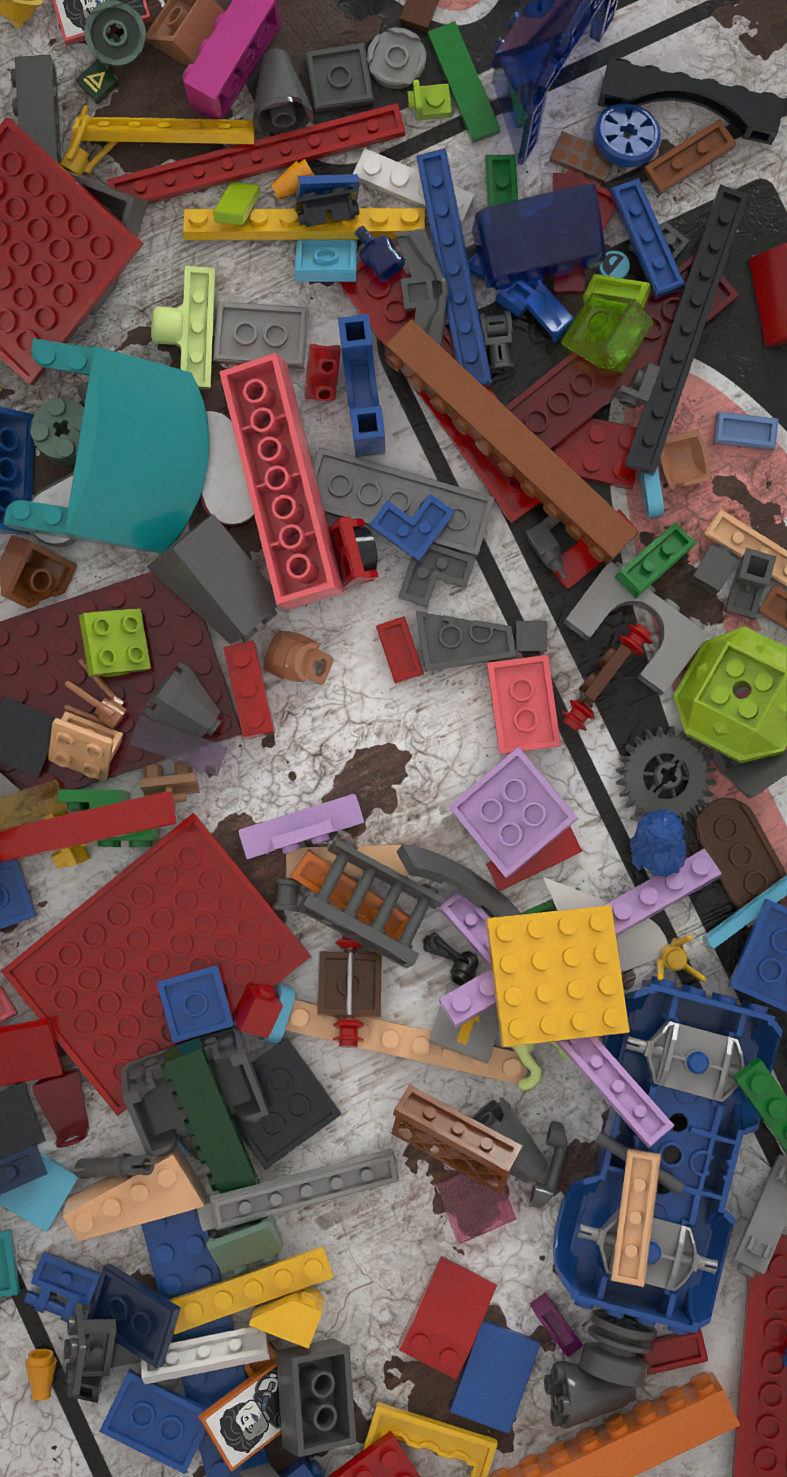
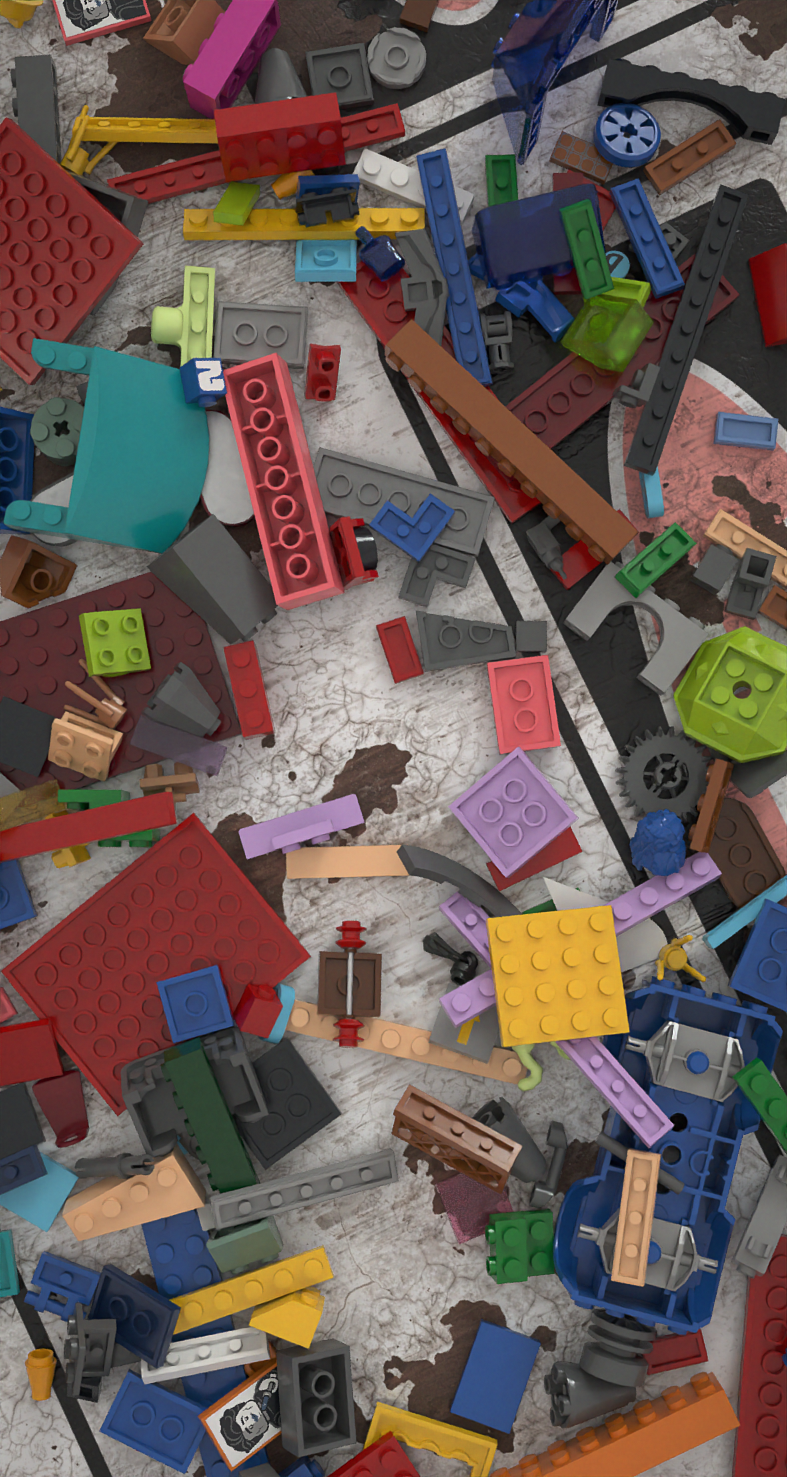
(97, 82): dark green tile -> none
(126, 19): sand green brick -> none
(203, 381): none -> blue brick
(280, 137): none -> red brick
(287, 895): dark grey bush -> none
(293, 657): nougat piece -> none
(312, 872): orange plate -> none
(346, 922): dark grey fence -> none
(361, 385): blue arch -> none
(430, 101): lime bracket -> none
(447, 1317): red slope -> none
(463, 82): green tile -> none
(520, 1245): none -> green plate
(556, 1324): magenta piece -> none
(586, 248): none -> green tile
(599, 452): red plate -> none
(609, 665): plate -> none
(685, 460): nougat piece -> none
(710, 805): none -> dark orange plate

